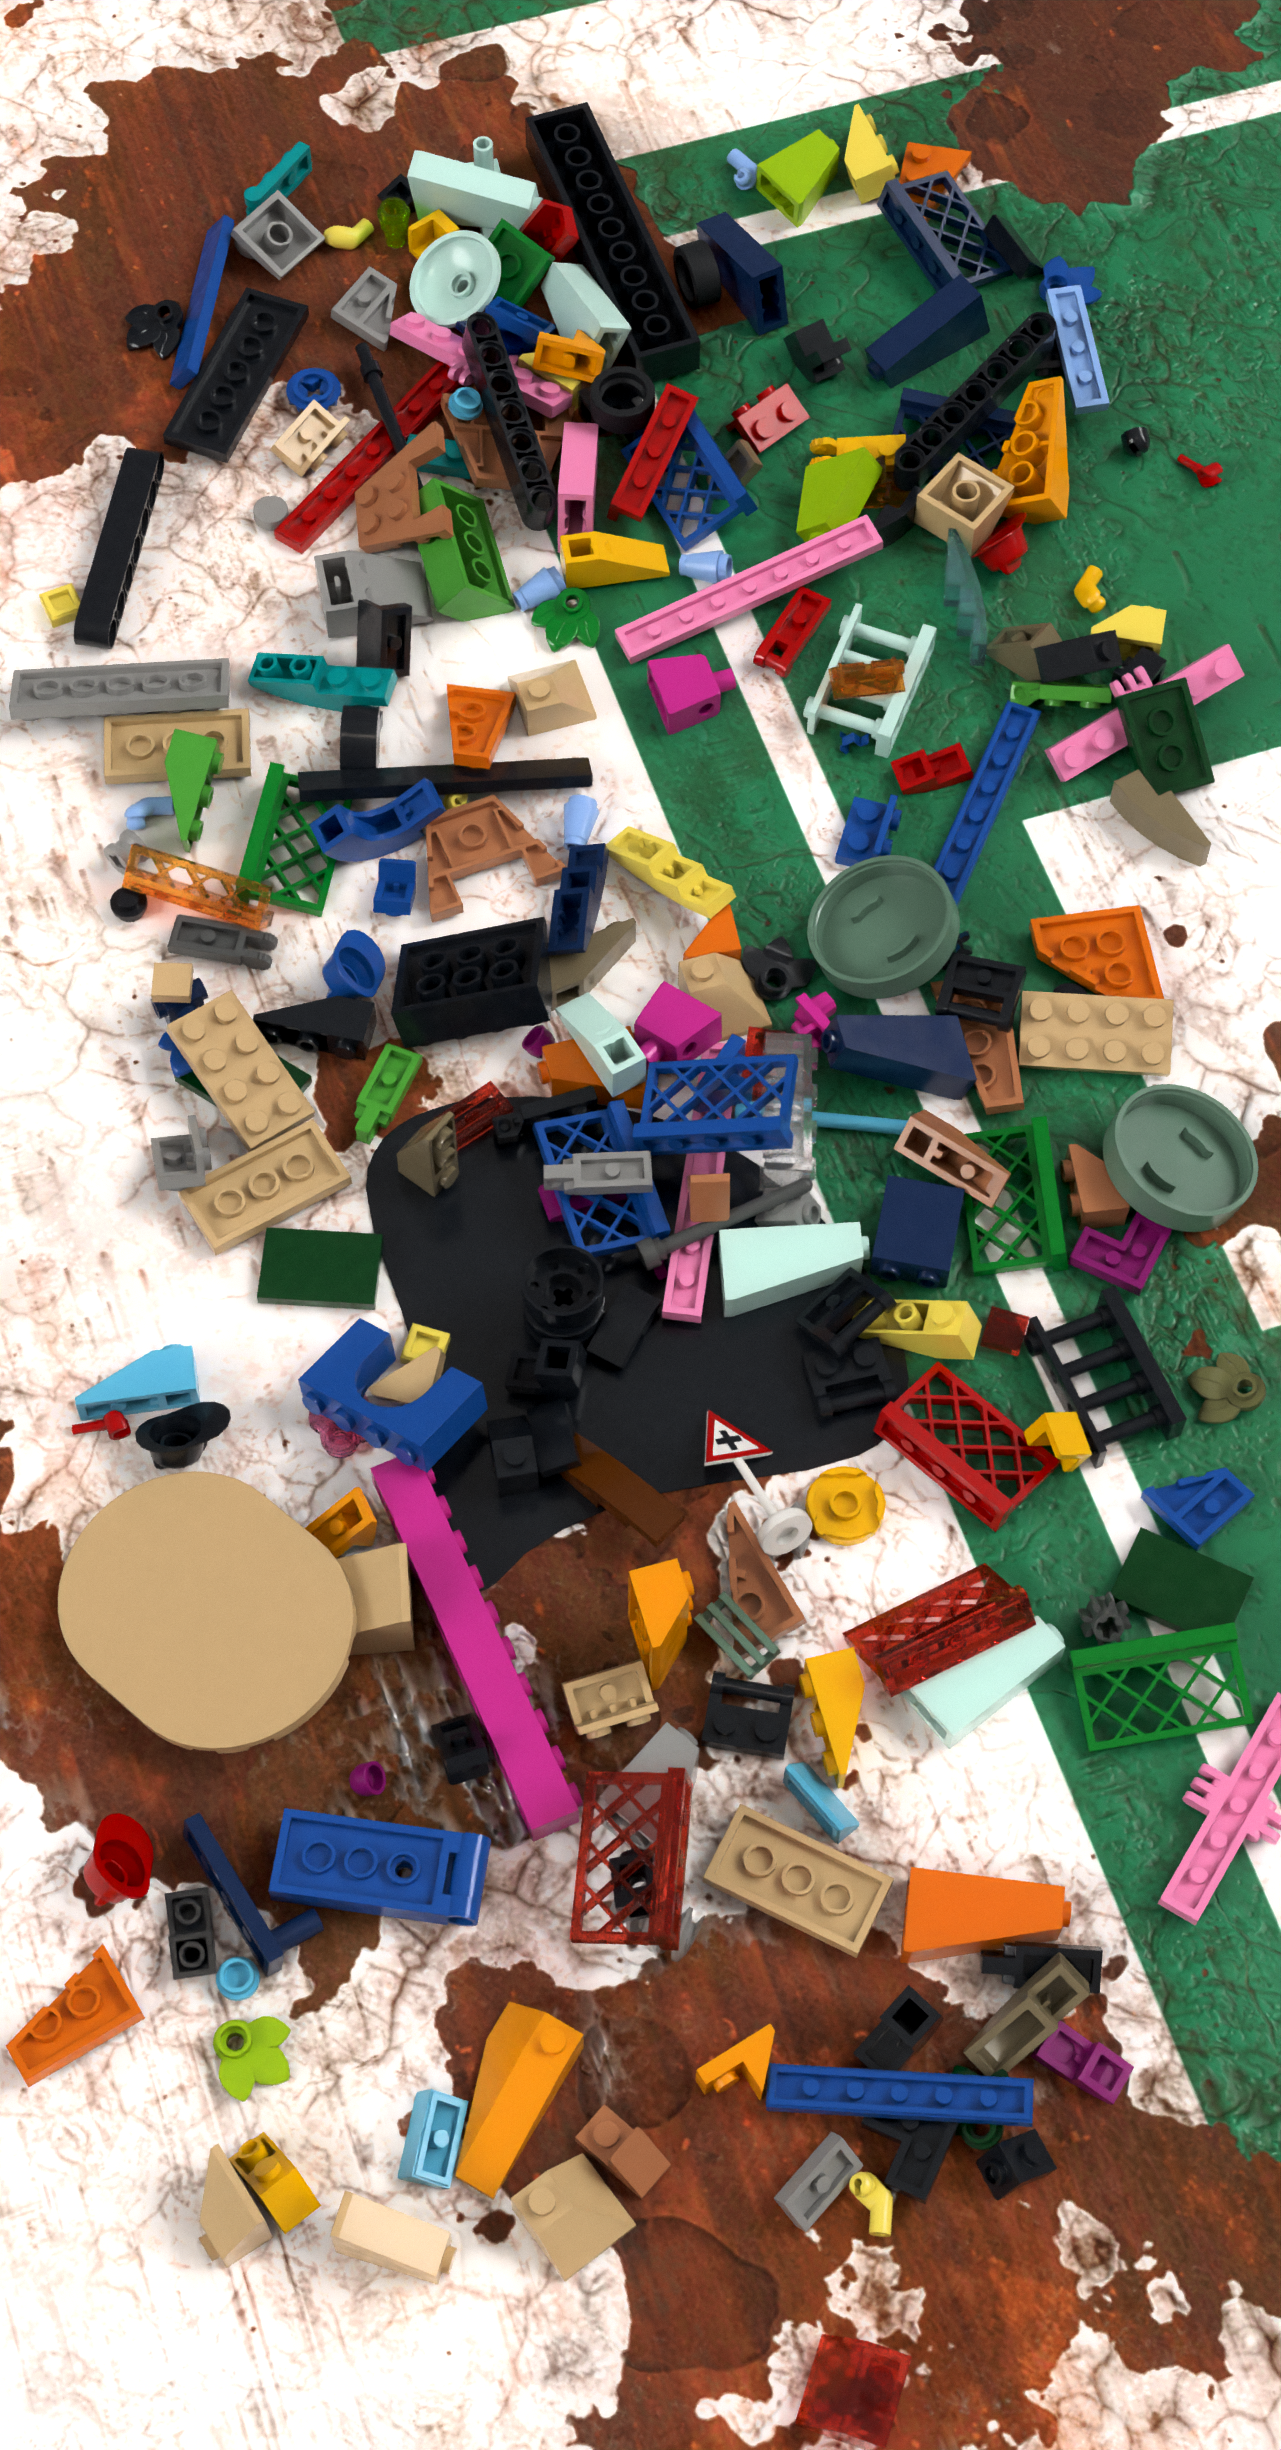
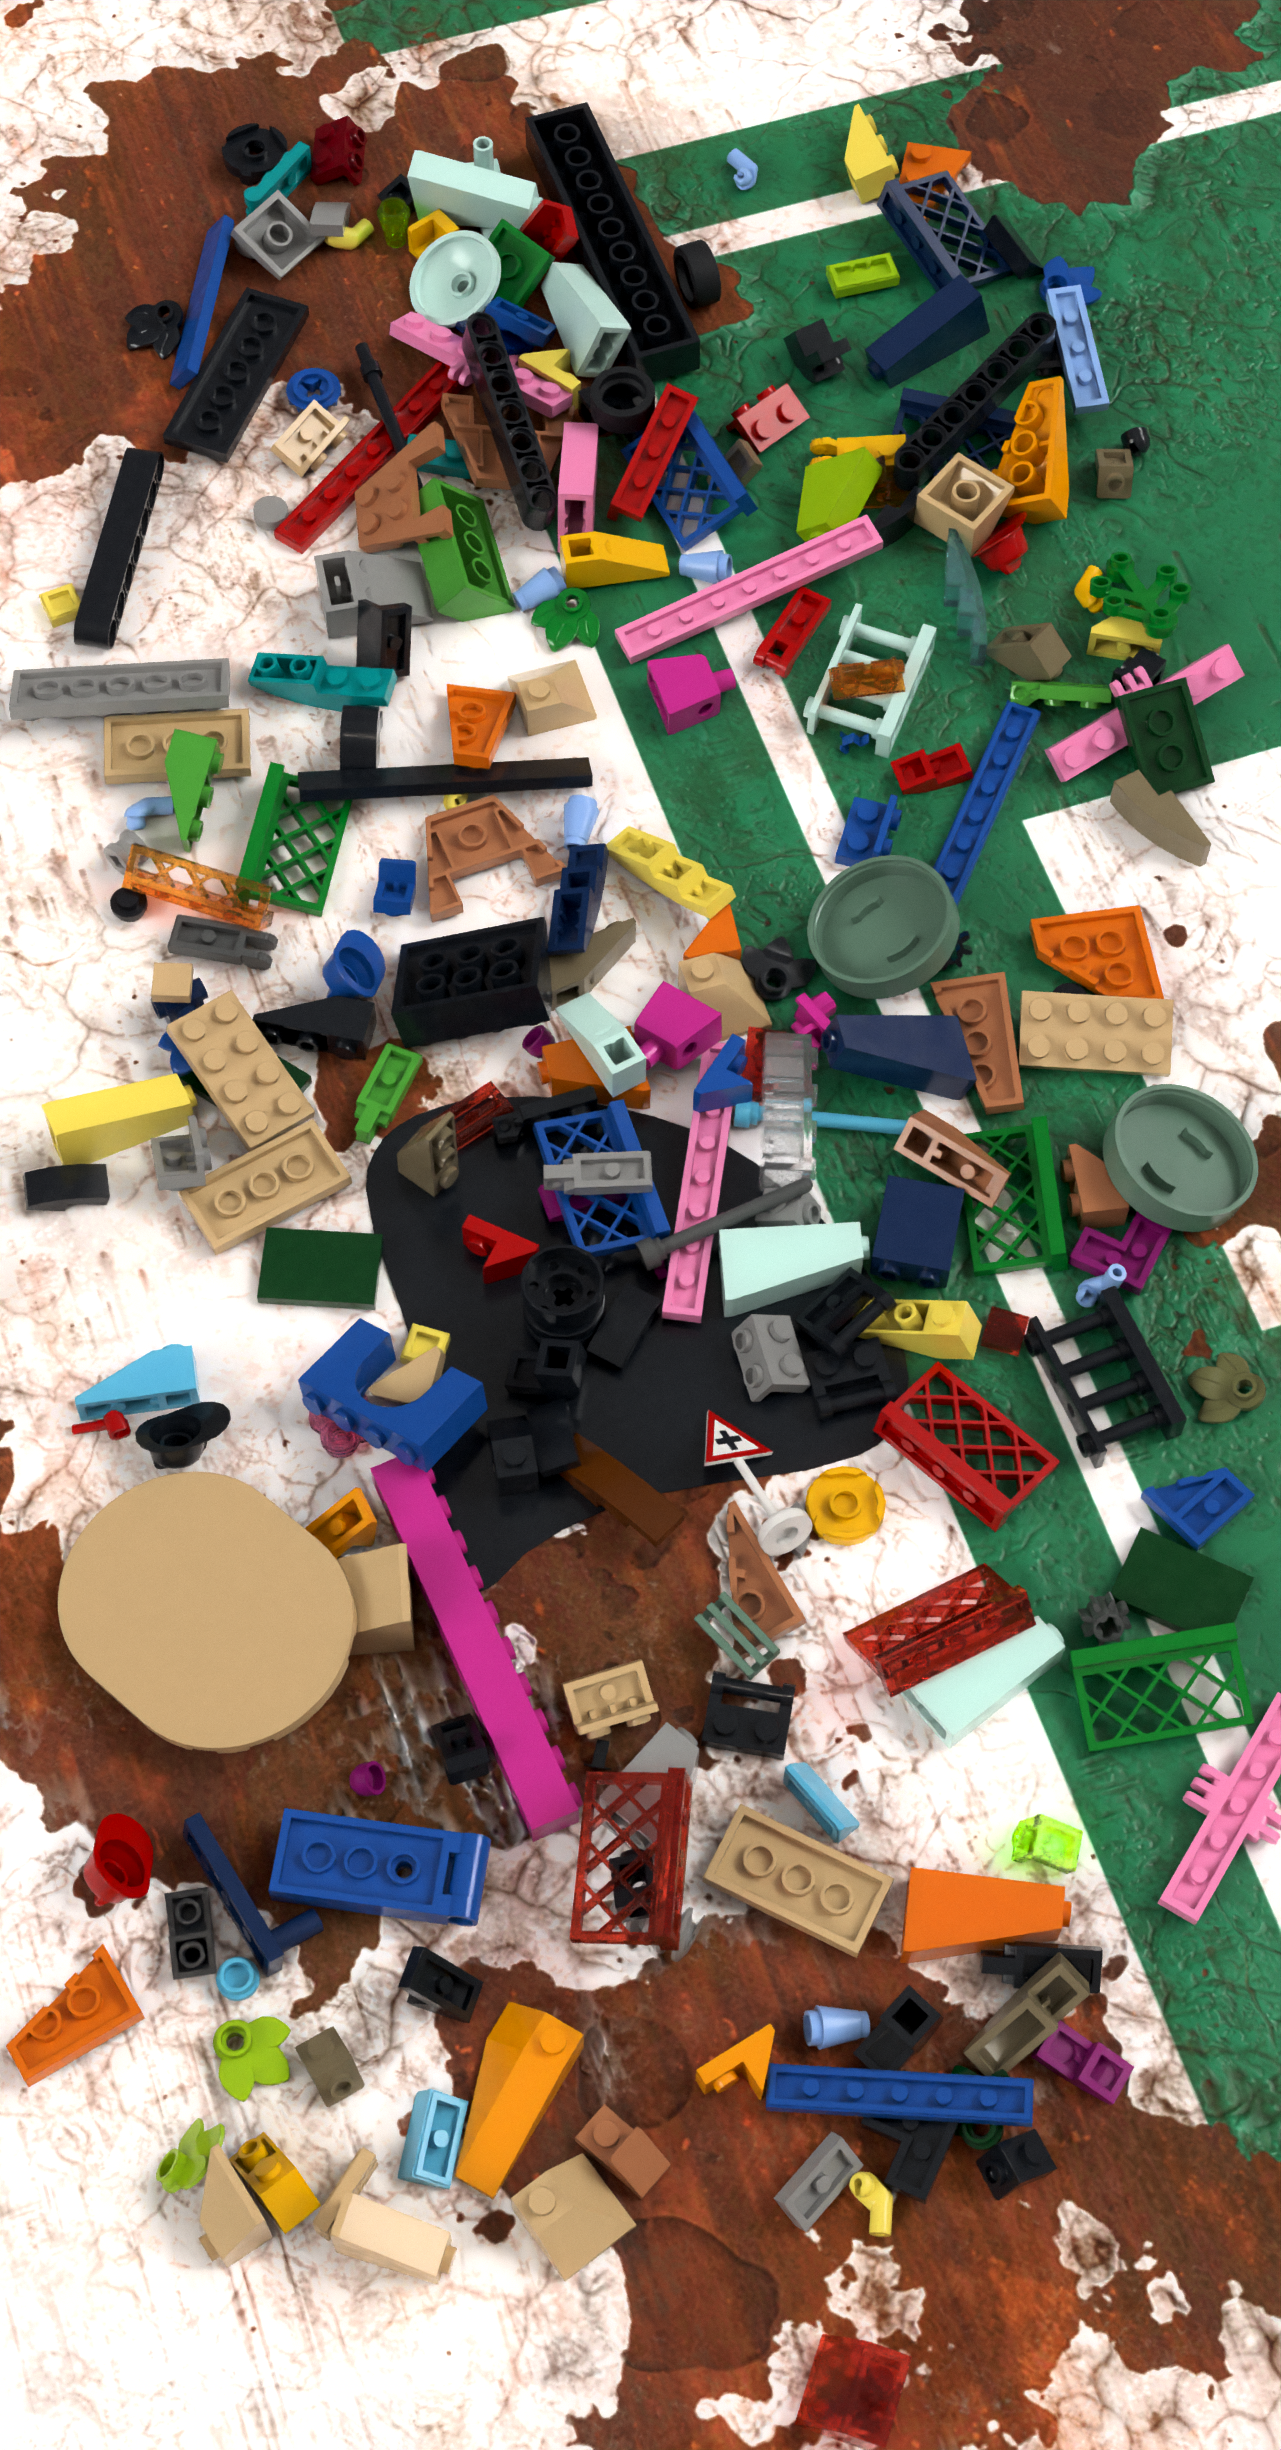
(66, 1184): none -> black slope
(117, 1118): none -> light yellow slope
(189, 2163): none -> lime plate
(247, 138): none -> black plate
(329, 218): none -> light grey slope
(330, 2066): none -> dark tan bracket
(338, 152): none -> dark red bracket
(353, 2181): none -> tan tile
(368, 308): light grey wing -> none
(380, 831): blue arch -> none
(439, 1985): none -> black slope
(465, 403): medium azure plate -> none
(506, 1250): none -> red slope
(572, 358): light orange slope -> none
(600, 1755): none -> black piece
(659, 1615): light orange slope -> none
(709, 1197): nougat slope -> none
(720, 1134): blue fence -> none
(747, 272): dark blue slope -> none
(769, 1356): none -> light grey bracket
(799, 175): lime slope -> none
(834, 2026): none -> light blue cone
(837, 1695): yellow slope -> none
(862, 275): none -> lime plate
(985, 981): black plate -> none
(1047, 1843): none -> clear neon green bracket
(1064, 1435): yellow panel -> none
(1078, 656): black slope -> none
(1090, 1289): none -> light blue arm
(1114, 473): none -> dark tan bracket
(1157, 621): none -> green plant
(1206, 475): red hand -> none

